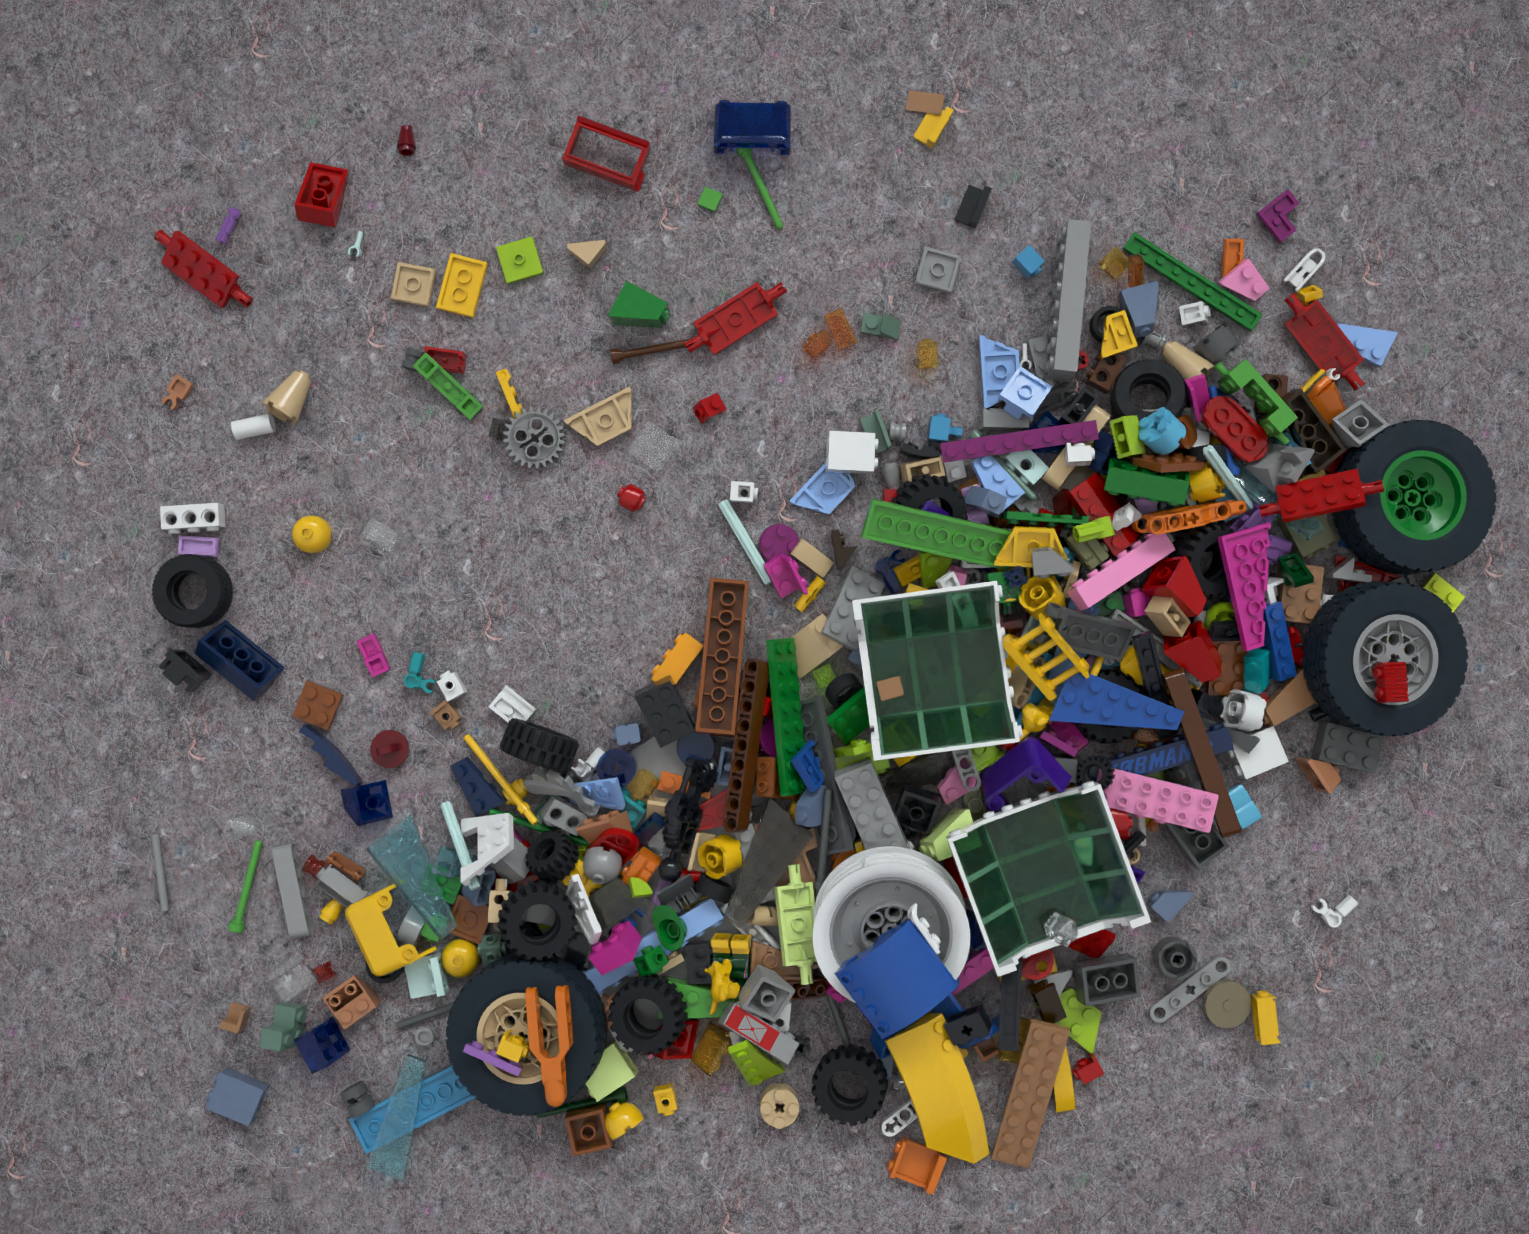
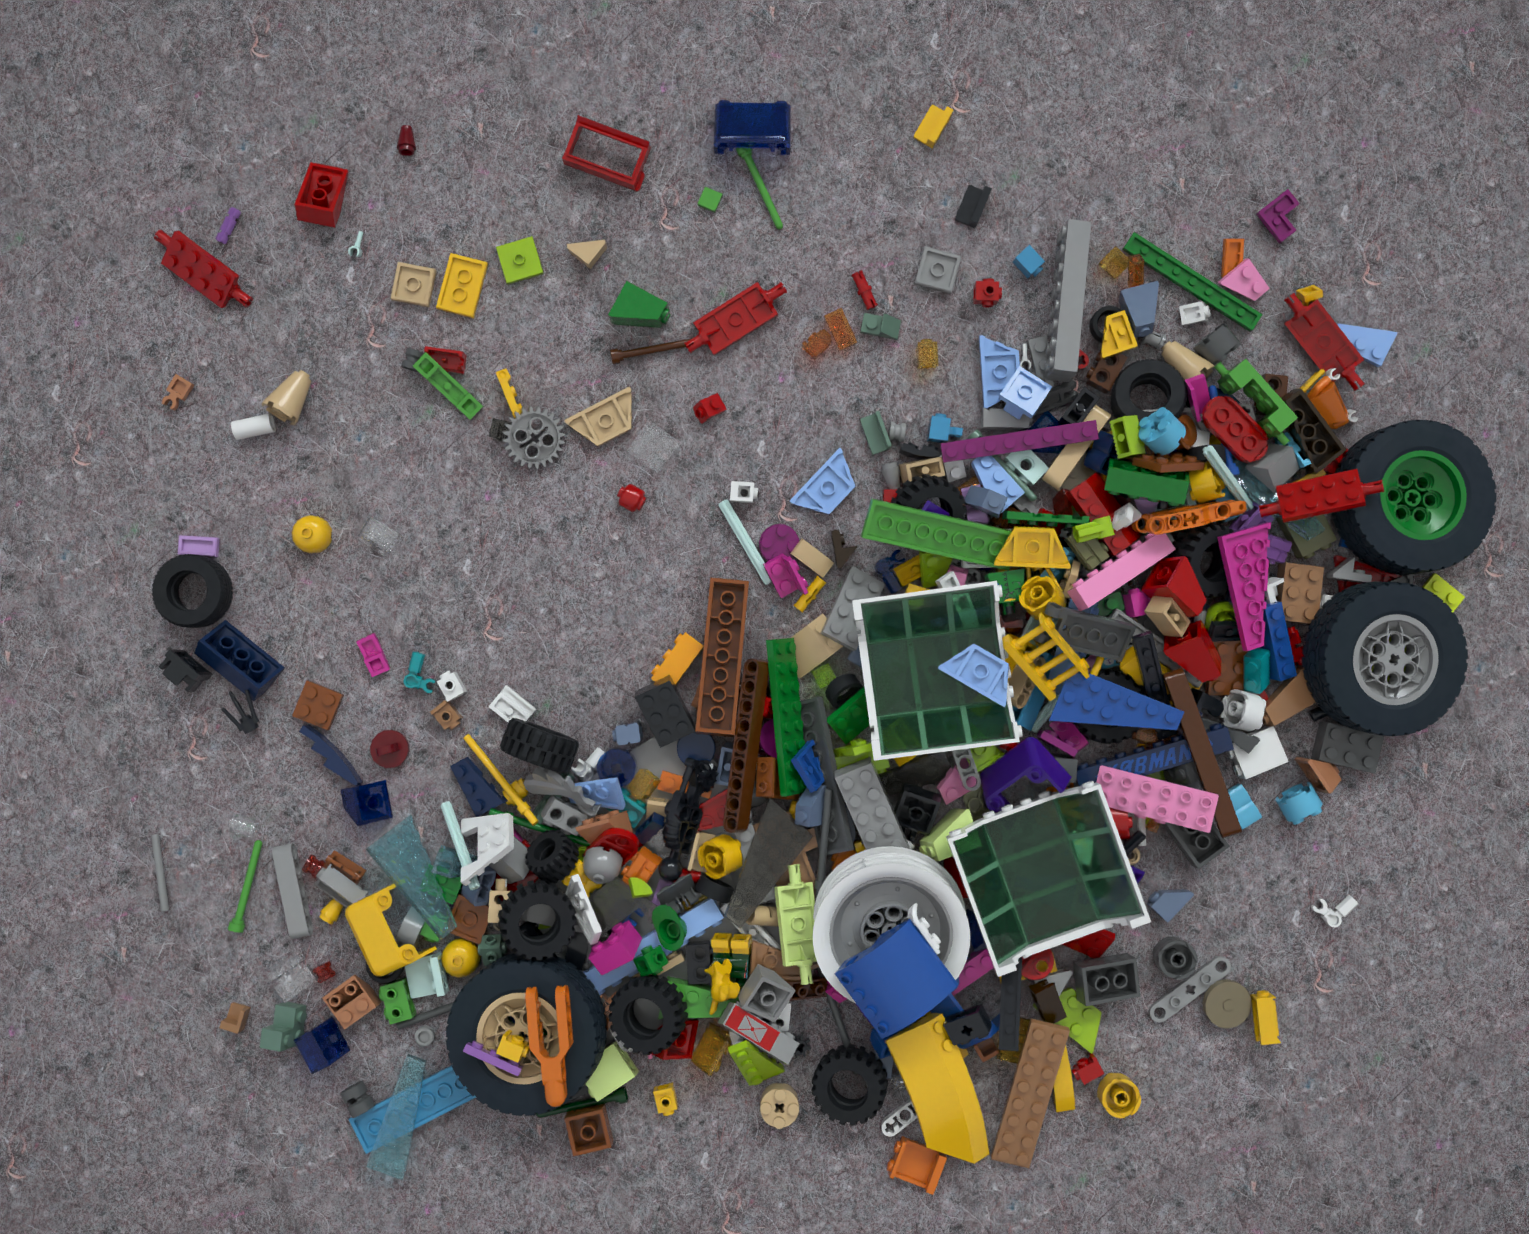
(183, 515): white brick -> none
(237, 1096): sand blue brick -> none
(247, 722): none -> black plant
(397, 1001): none -> bright green brick
(622, 1118): yellow cylinder -> none
(851, 452): white brick -> none
(864, 290): none -> red pin
(890, 688): medium nougat panel -> none
(925, 102): medium nougat sticker -> none
(980, 672): none -> light blue wing
(987, 292): none -> red brick
(1018, 571): clear blue plate -> none
(1036, 717): yellow animal -> none
(1049, 561): light grey slope -> none
(1061, 929): clear brick -> none
(1078, 455): white brick -> none
(1103, 764): black tyre -> none
(1122, 1105): none -> yellow brick
(1294, 570): dark green slope -> none
(1295, 463): light grey slope -> none
(1299, 803): none -> medium azure brick
(1308, 265): white piece -> none
(1358, 424): light grey slope -> none
(1390, 682): red brick -> none

